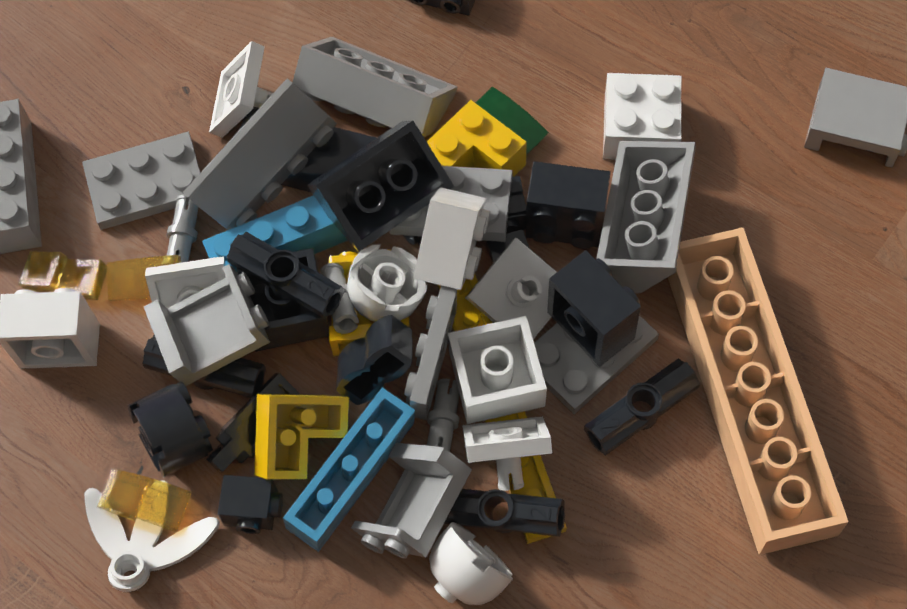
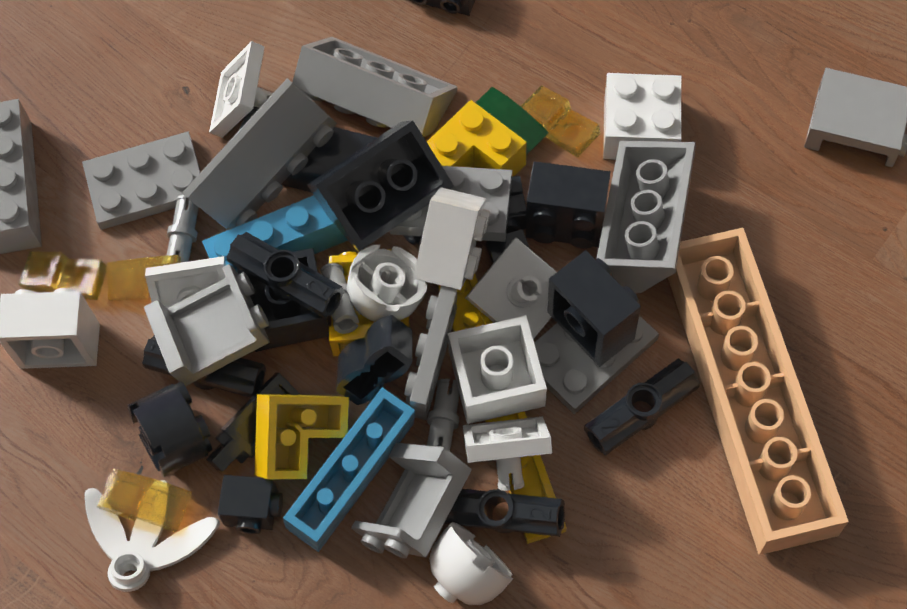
(565, 126): none -> clear yellow slope

